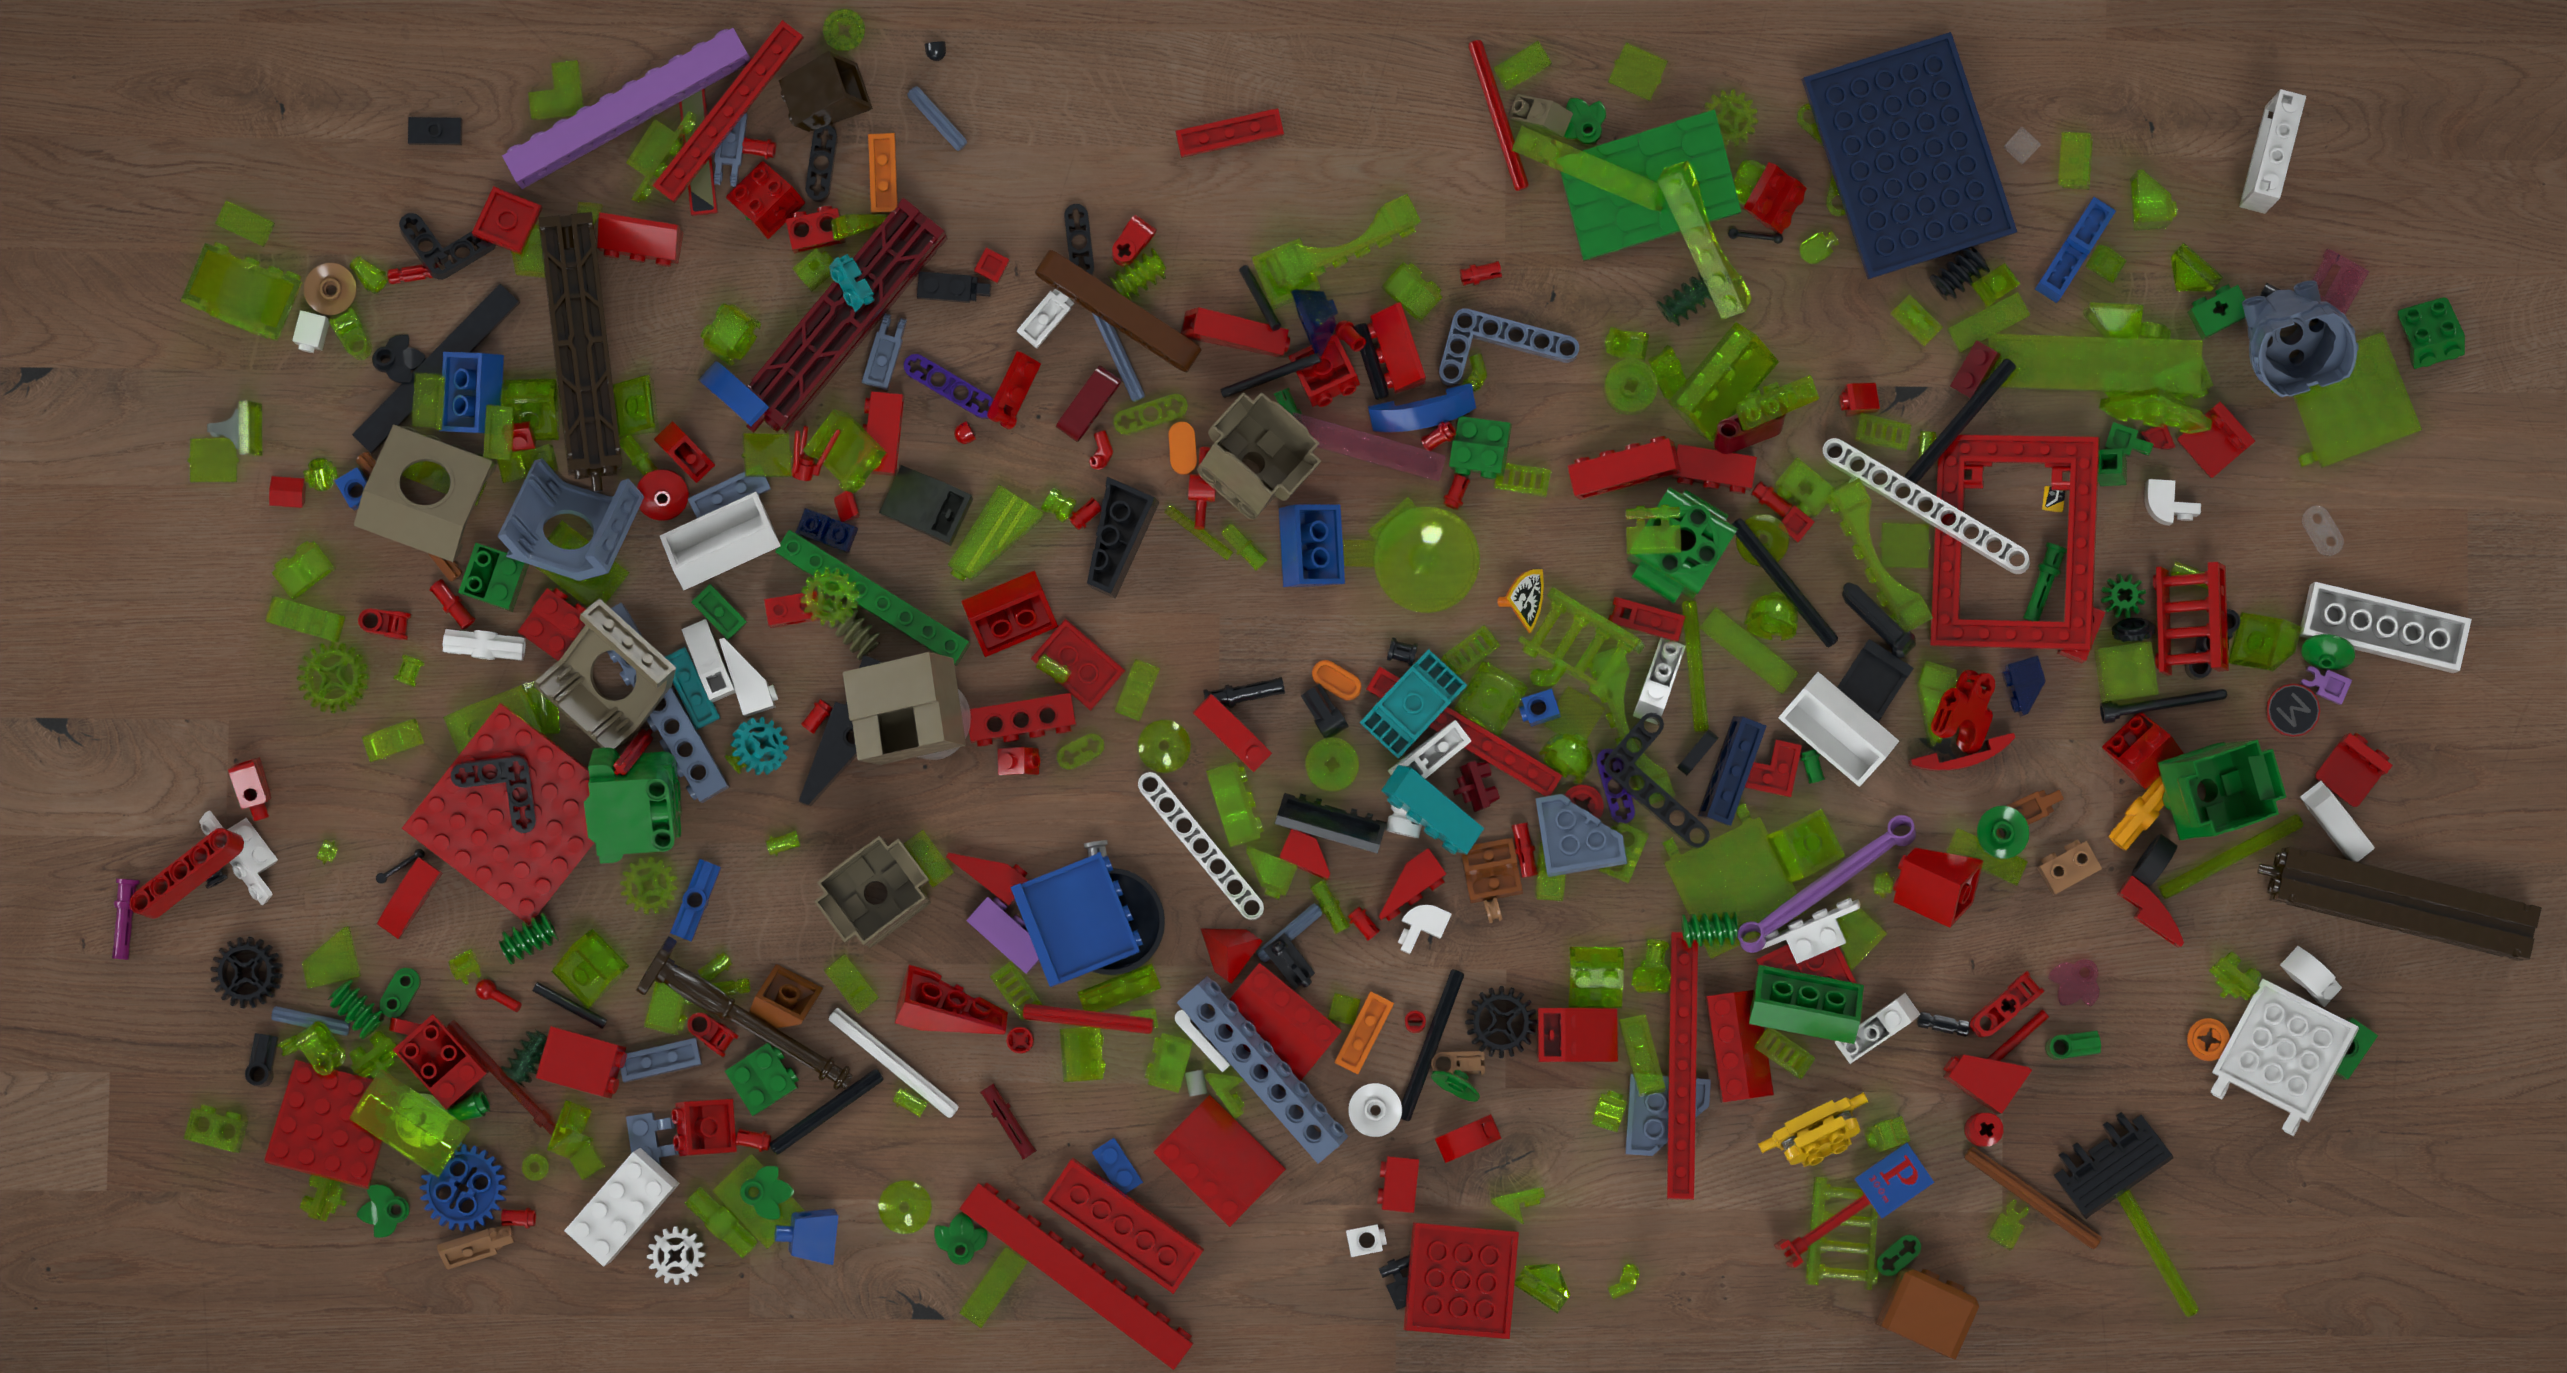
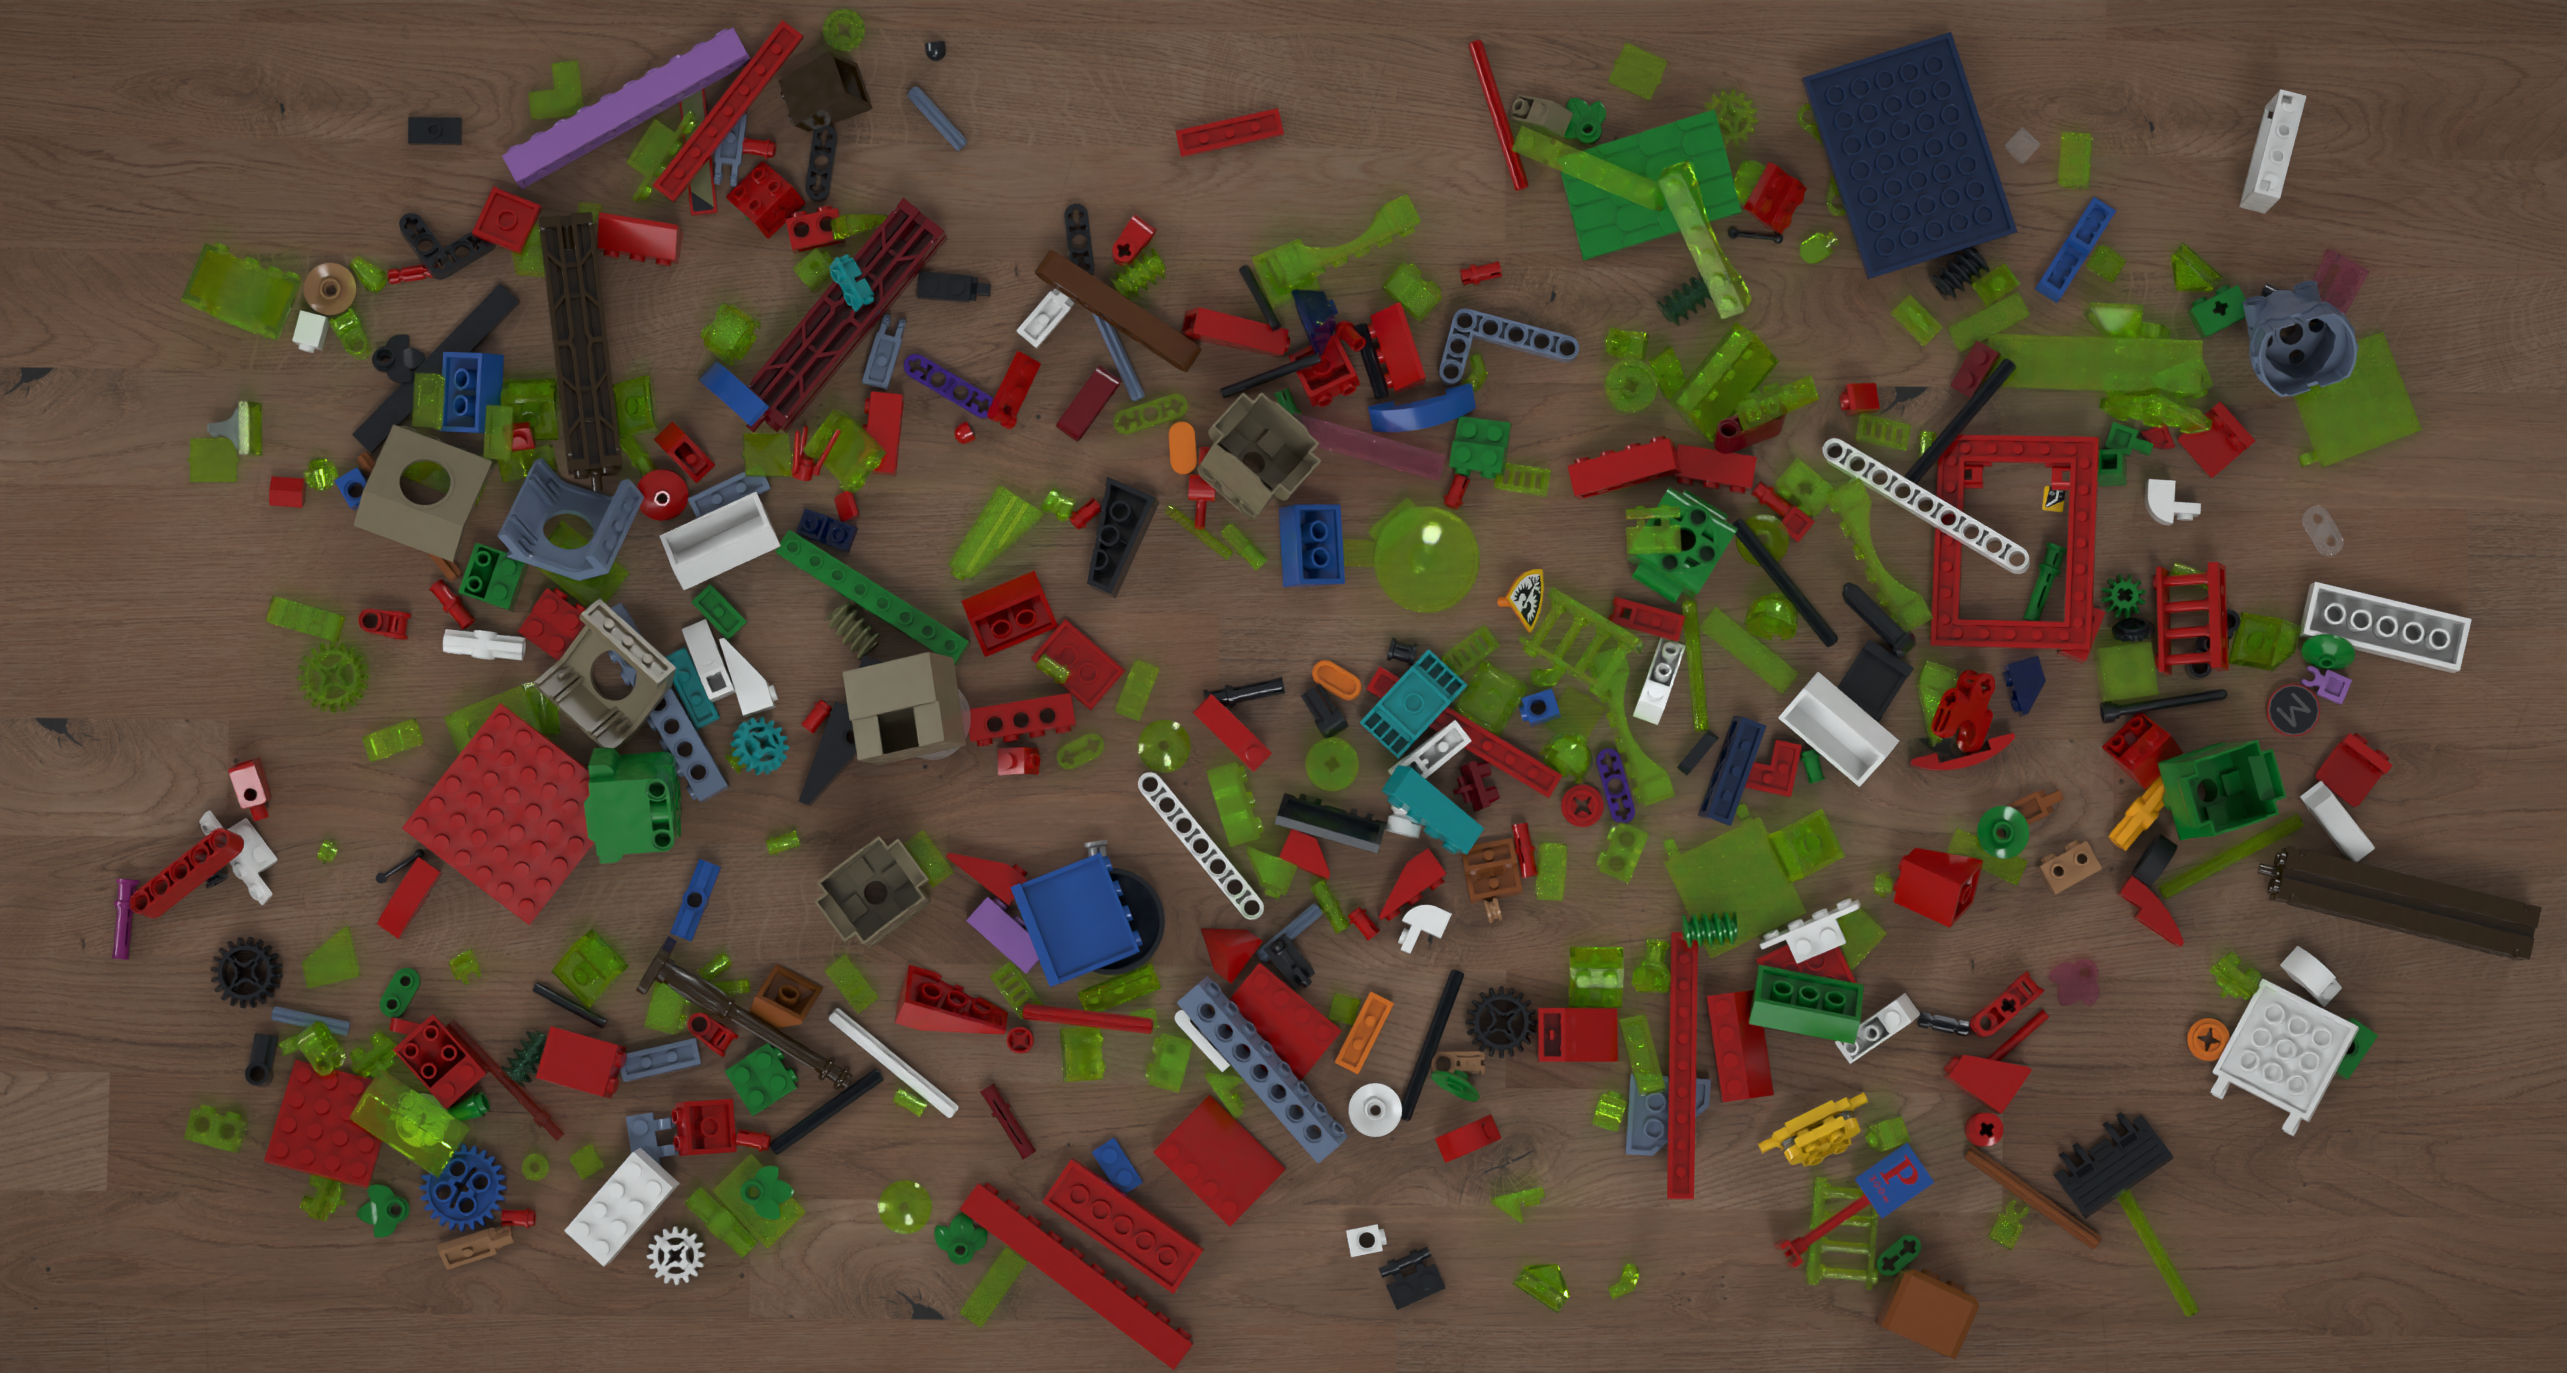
(244, 223): clear neon green tile -> none
(303, 569): clear neon green brick -> none
(355, 1009): green piece -> none
(408, 670): clear neon green bush -> none
(487, 990): red bar -> none
(504, 775): black beam -> none
(528, 938): green piece -> none
(569, 1130): clear neon green slope -> none
(633, 752): red axle -> none
(642, 896): clear neon green gear -> none
(787, 610): red brick -> none
(811, 1235): blue torso -> none
(839, 591): clear neon green gear -> none
(883, 173): orange plate -> none
(926, 505): pearl dark grey slope -> none
(991, 265): red plate -> none
(1103, 453): red arm -> none
(1196, 1083): light grey hinge -> none
(1399, 1184): red brick -> none
(1415, 1017): red hinge -> none
(1443, 433): red pin -> none
(1461, 1280): red plate -> none
(1522, 66): clear neon green hinge -> none
(1575, 838): sand blue plate -> none
(1650, 787): black beam -> none
(1798, 1062): clear neon green slope -> none
(1826, 883): medium lavender piece -> none
(1905, 545): clear neon green piece -> none
(2075, 1045): green piece -> none
(2150, 203): clear neon green slope -> none
(2432, 332): green bracket -> none

